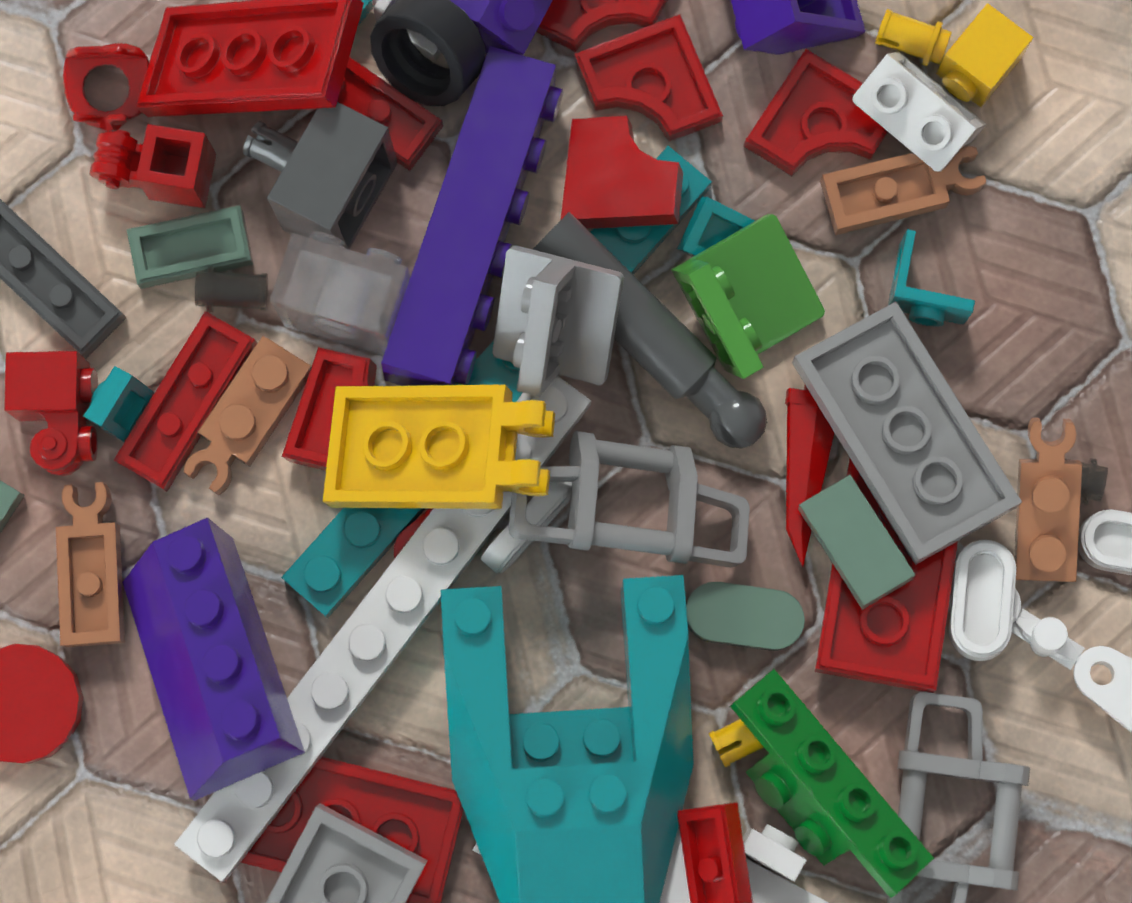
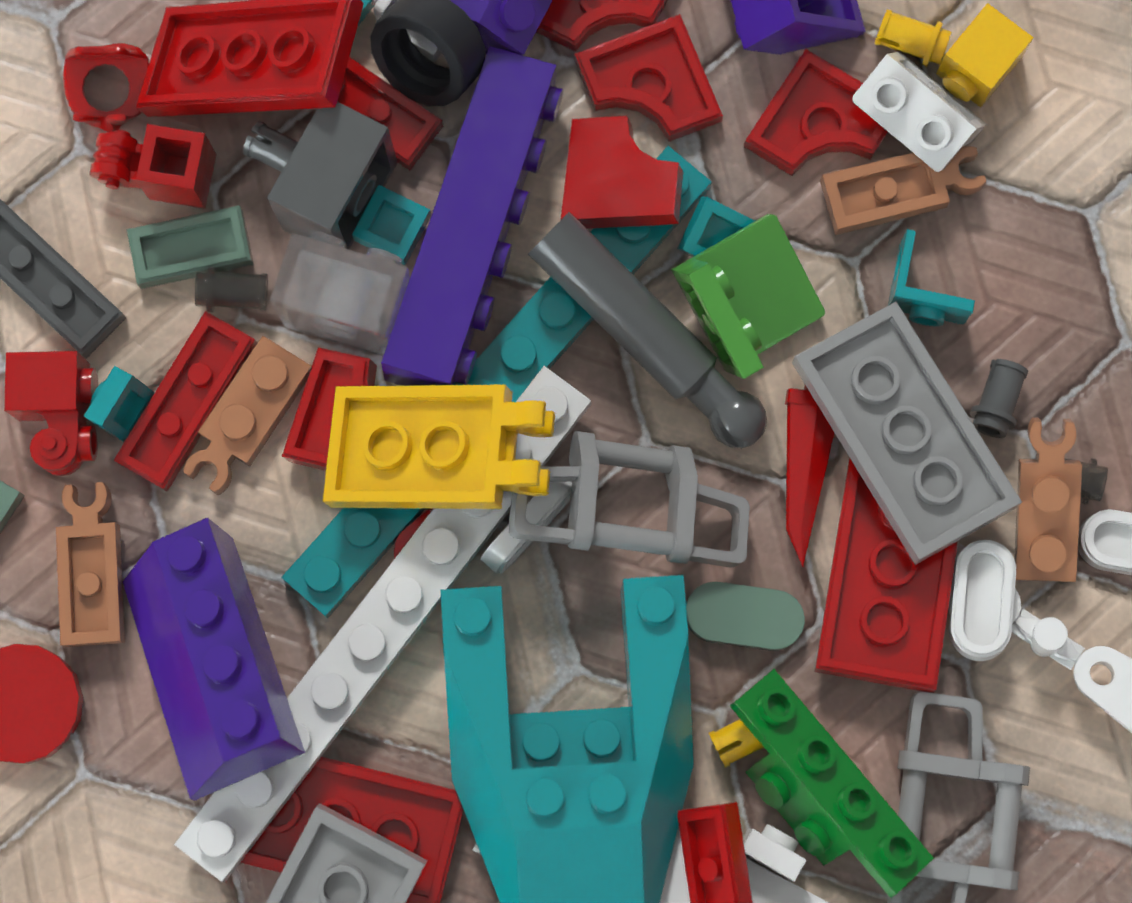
(392, 223): none -> teal plate
(556, 318): light grey bracket -> none
(856, 542): sand green tile -> none
(999, 398): none -> dark grey pin

